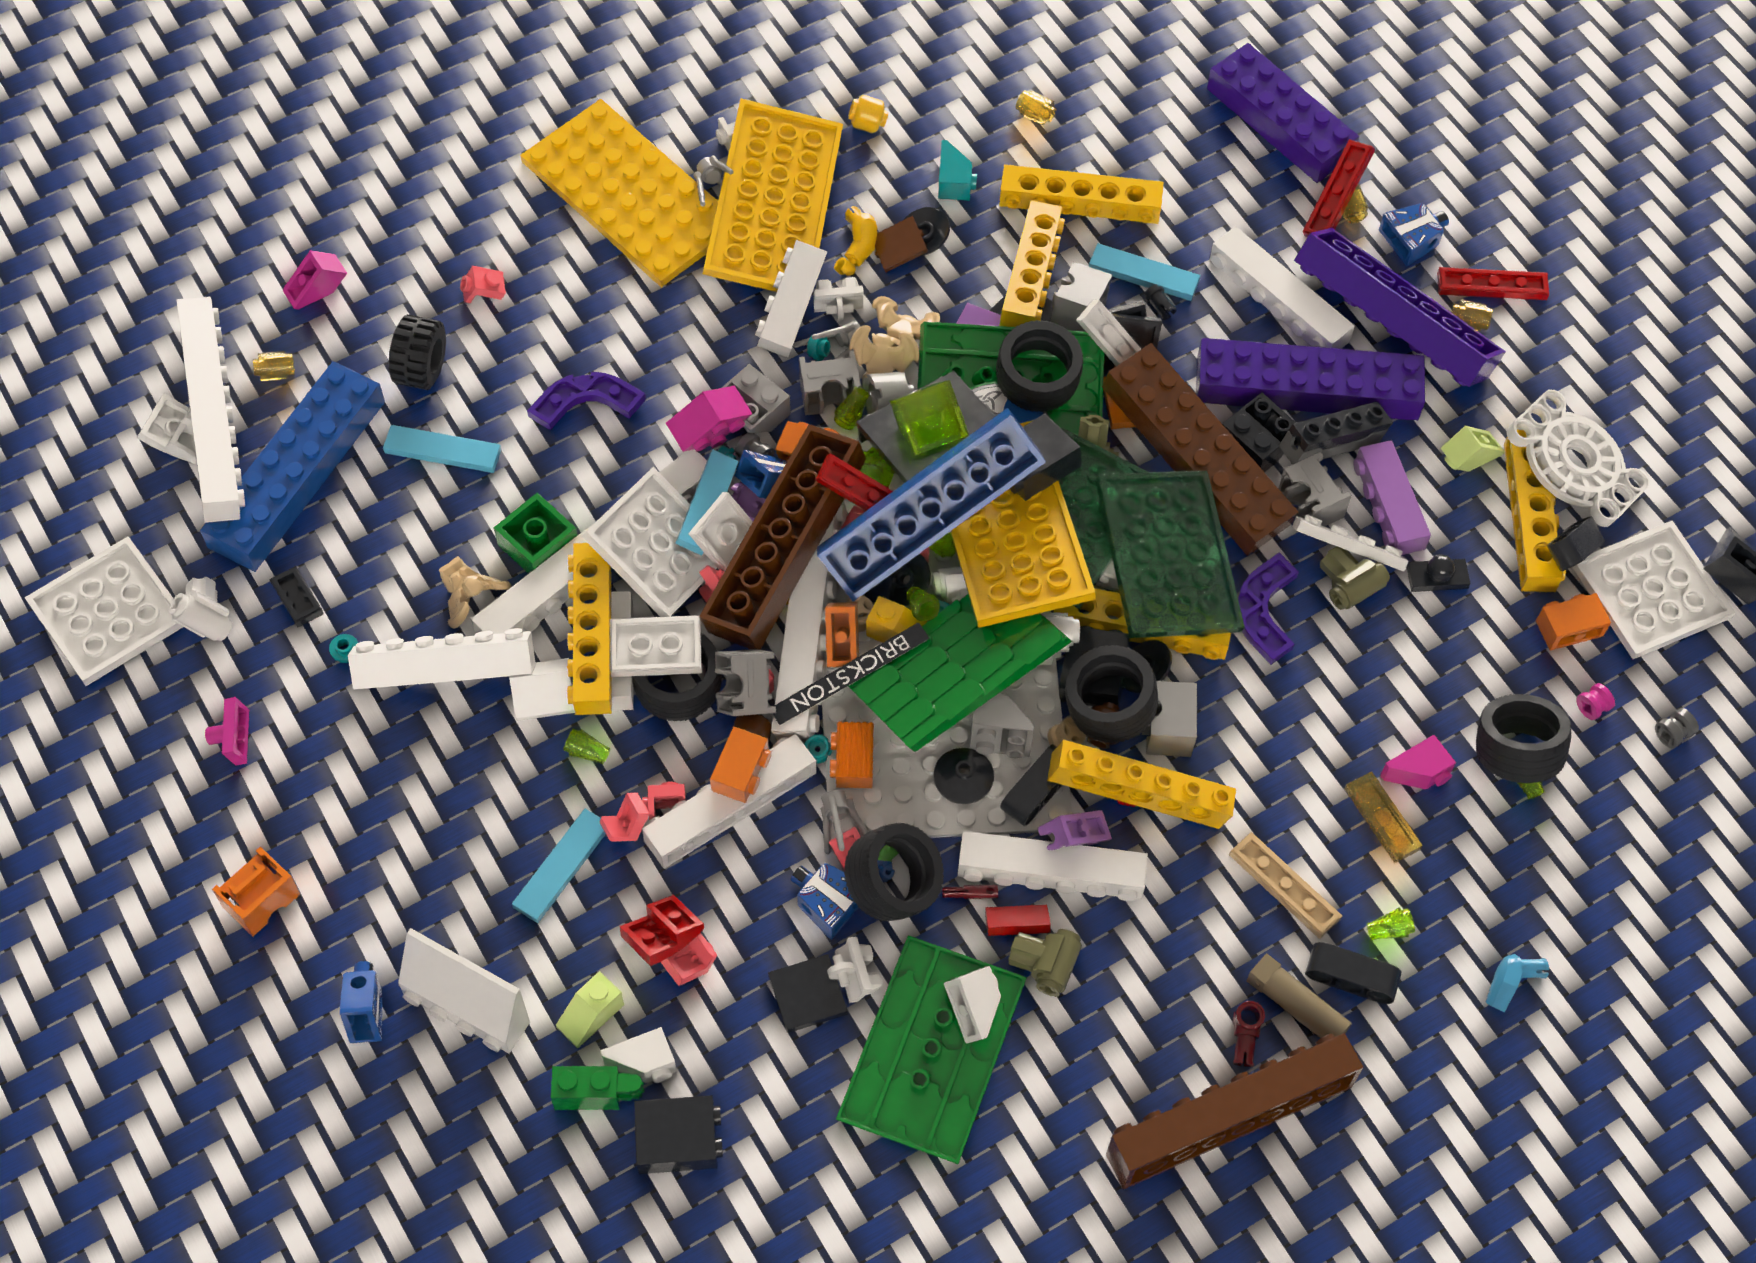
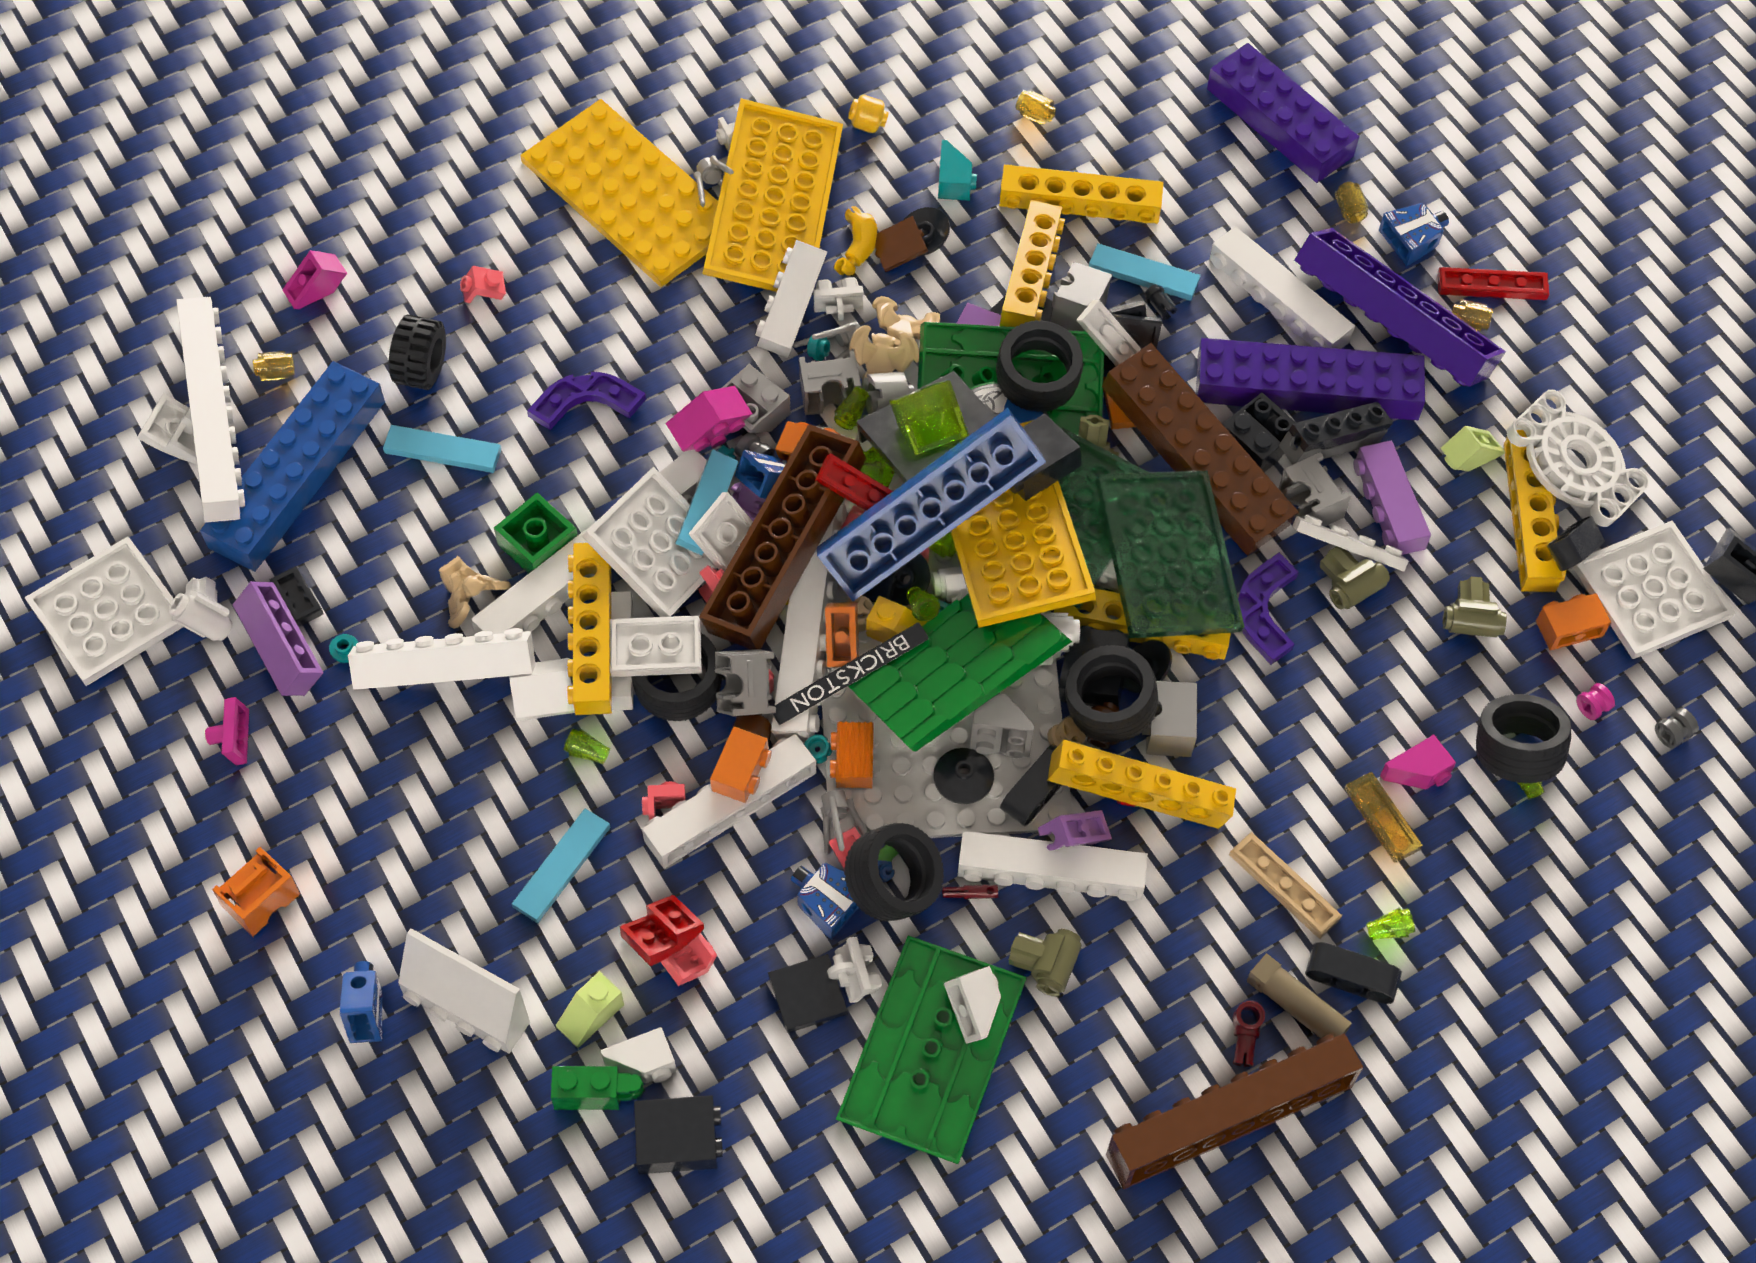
(277, 638): none -> medium lavender brick
(629, 820): coral bracket -> none
(1016, 919): red tile -> none
(1339, 187): red tile -> none
(1438, 574): black tile -> none
(1474, 612): none -> olive piece
(1509, 975): dark azure arm -> none

